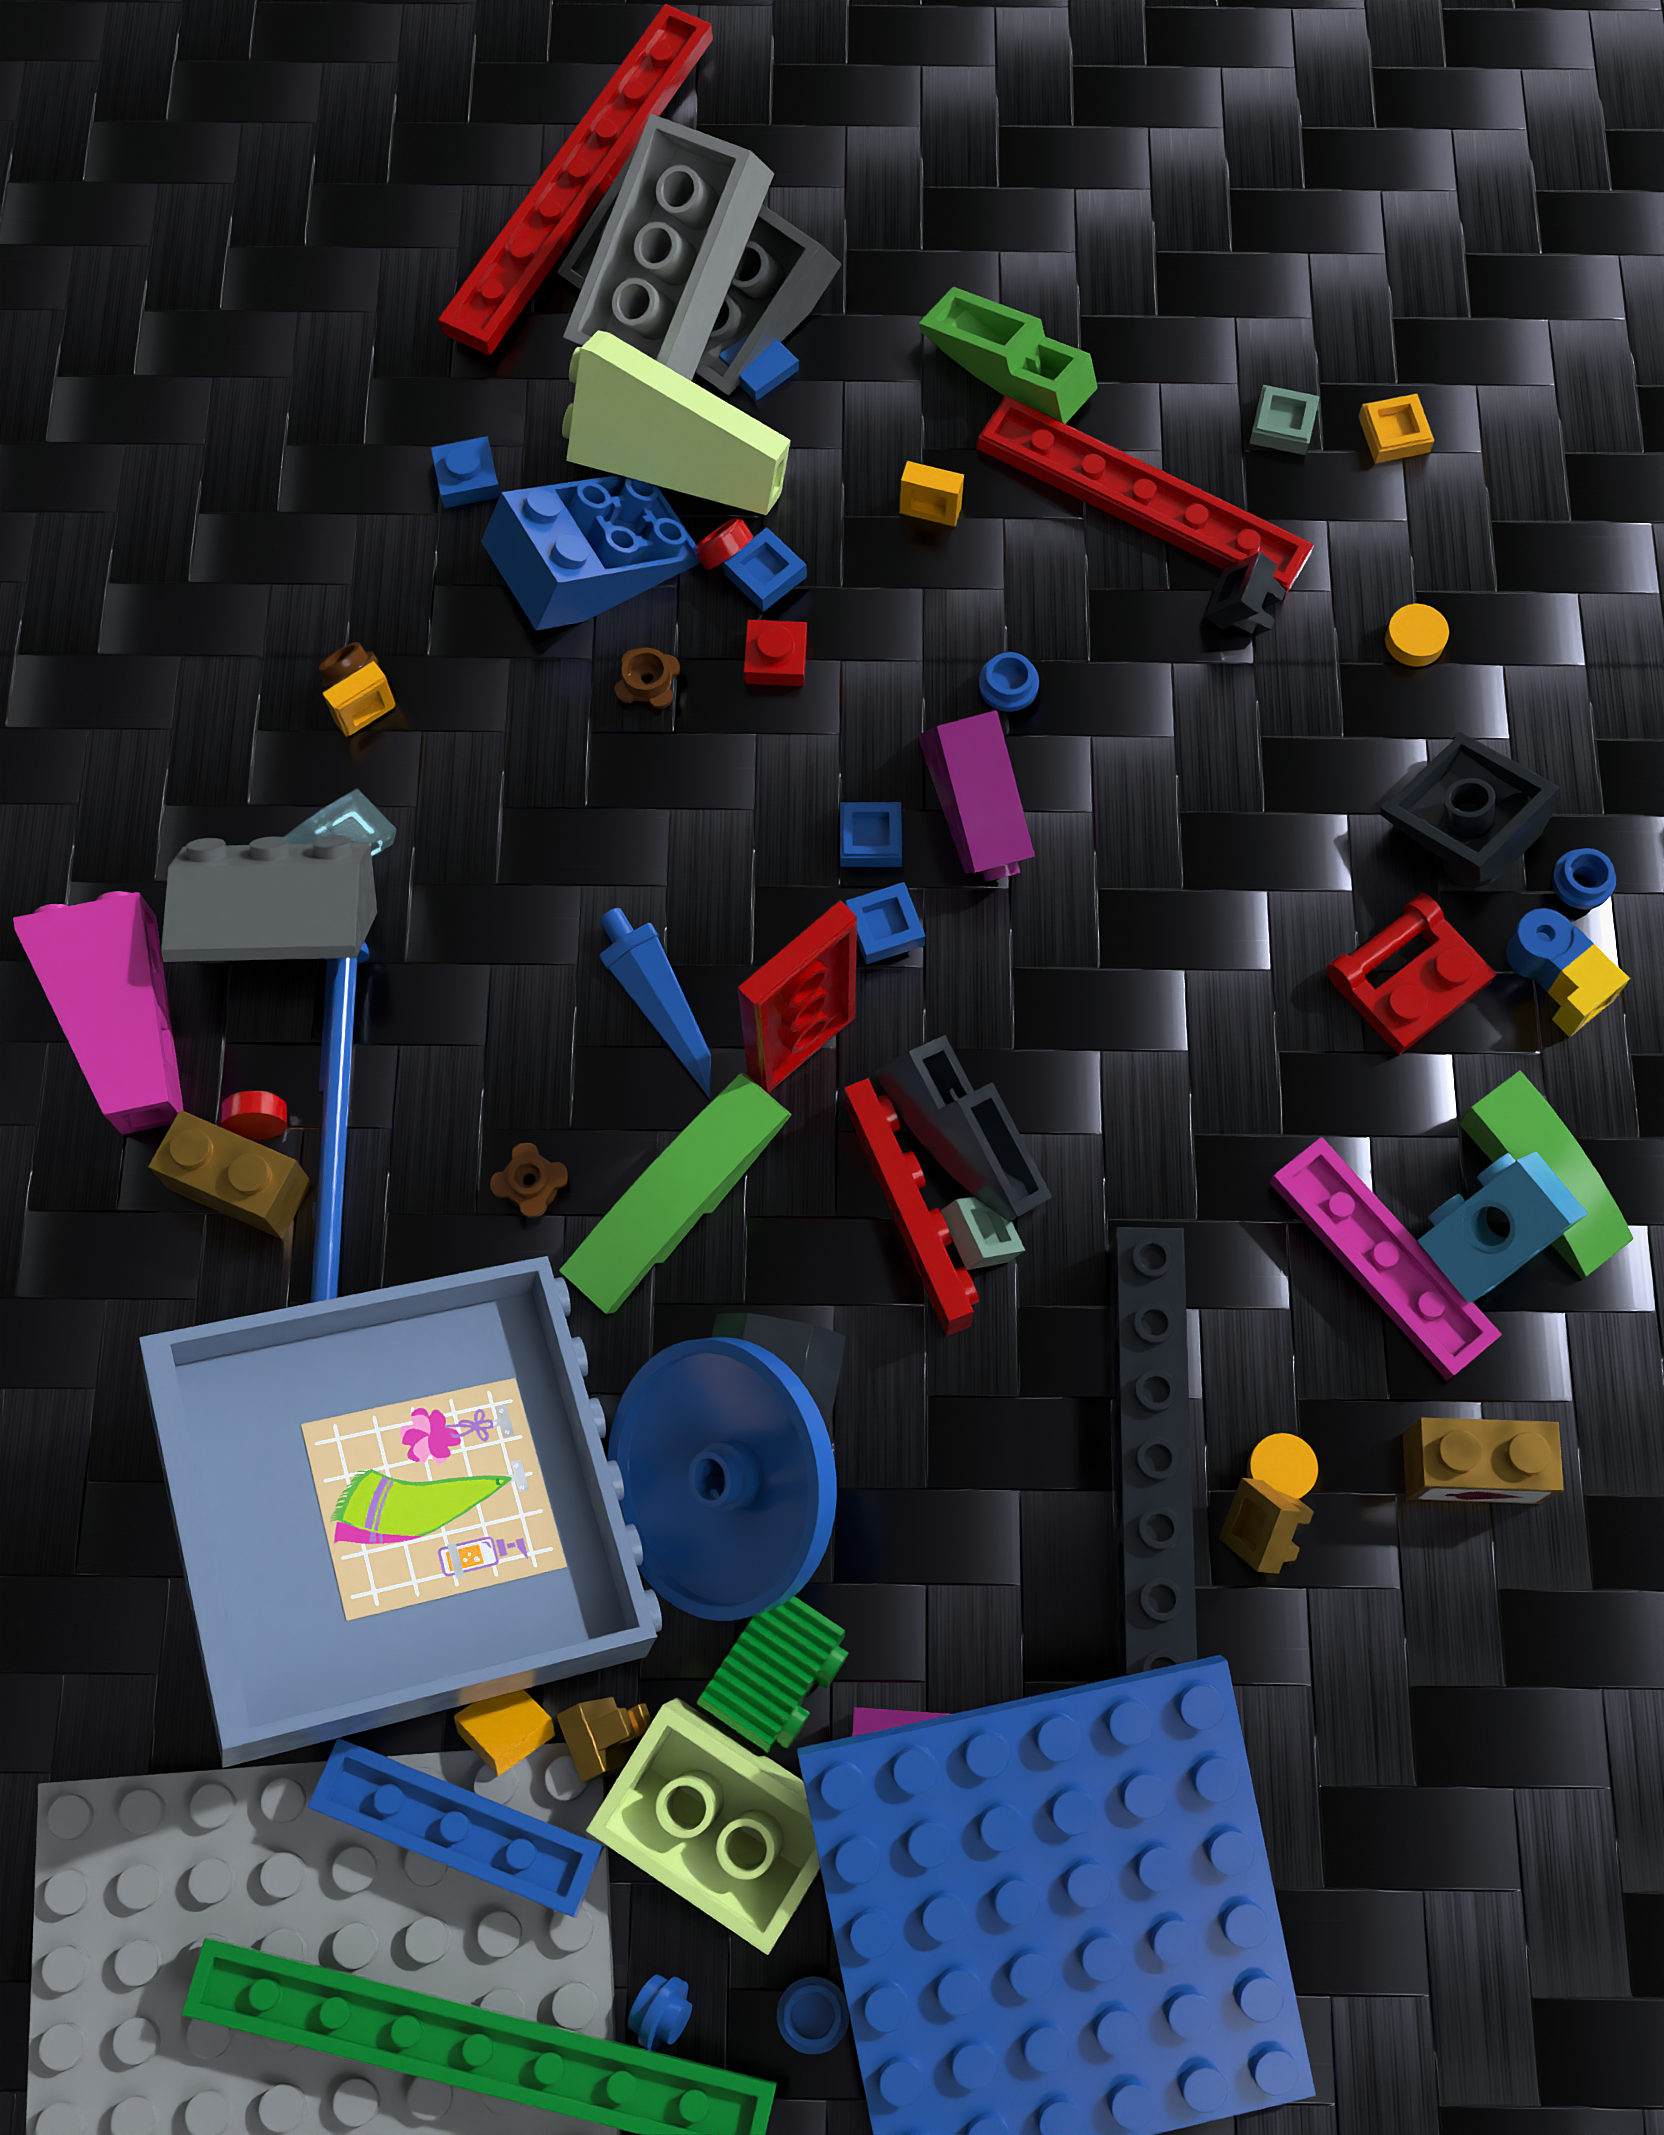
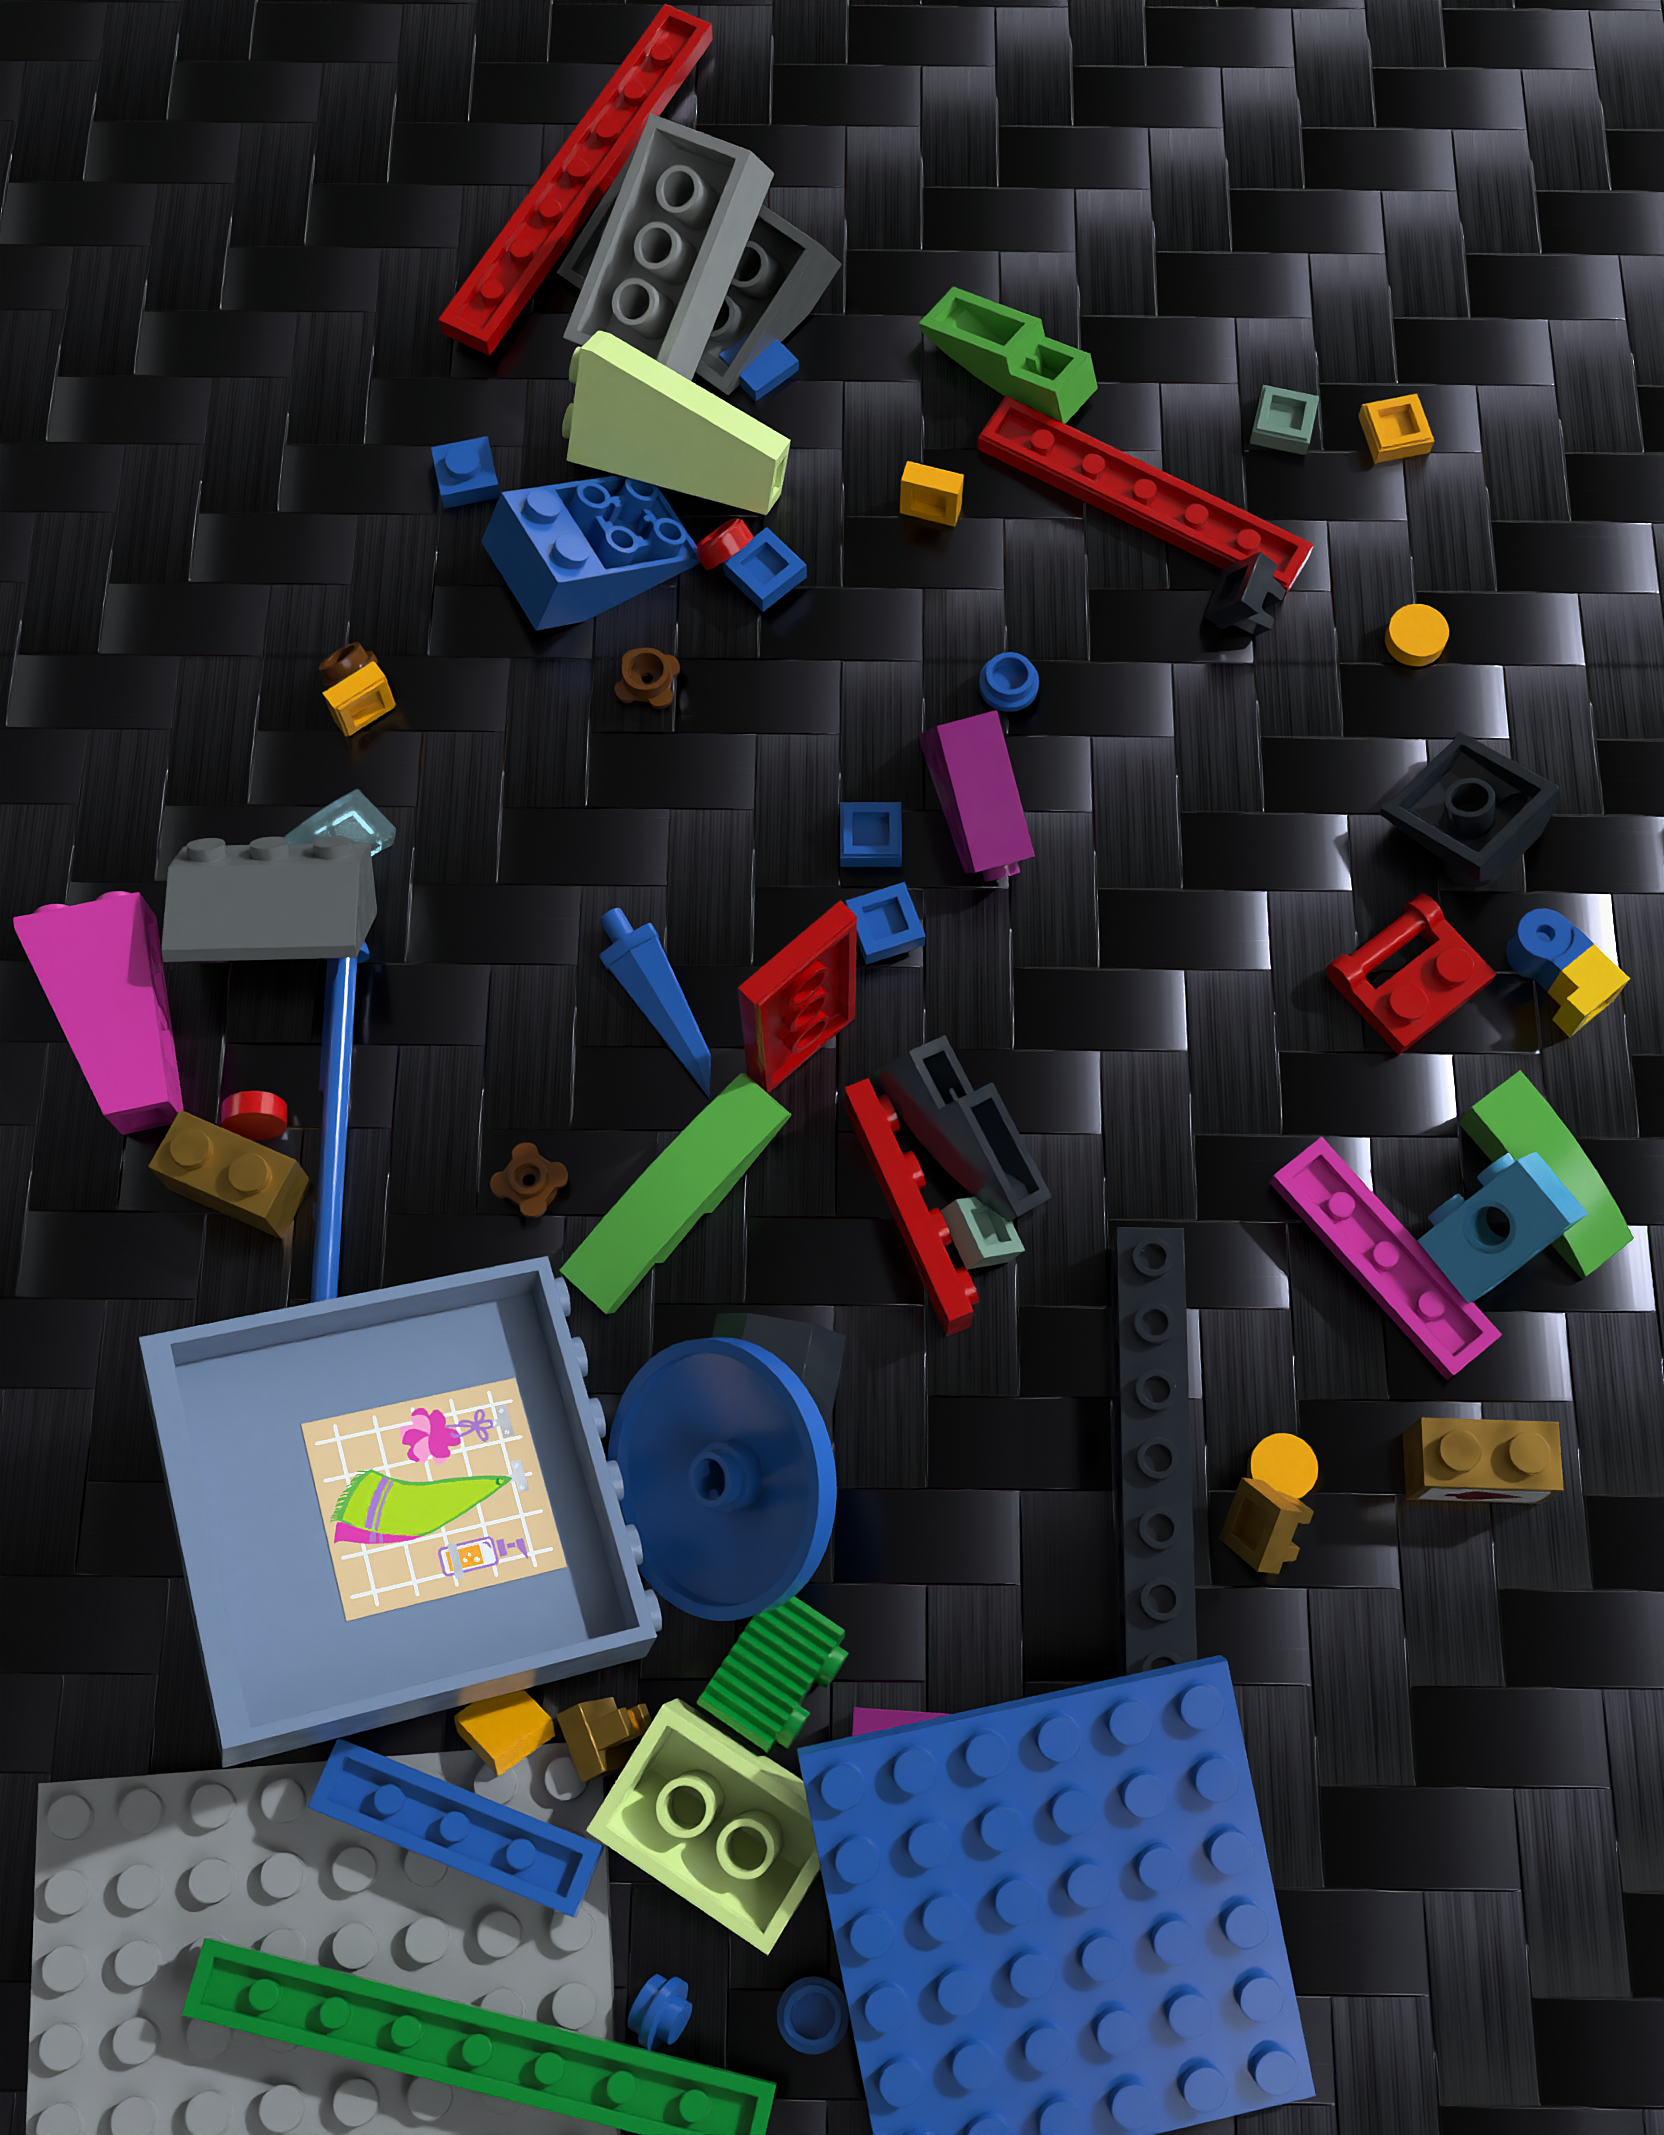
(775, 653): red plate -> none
(1591, 865): blue plate -> none

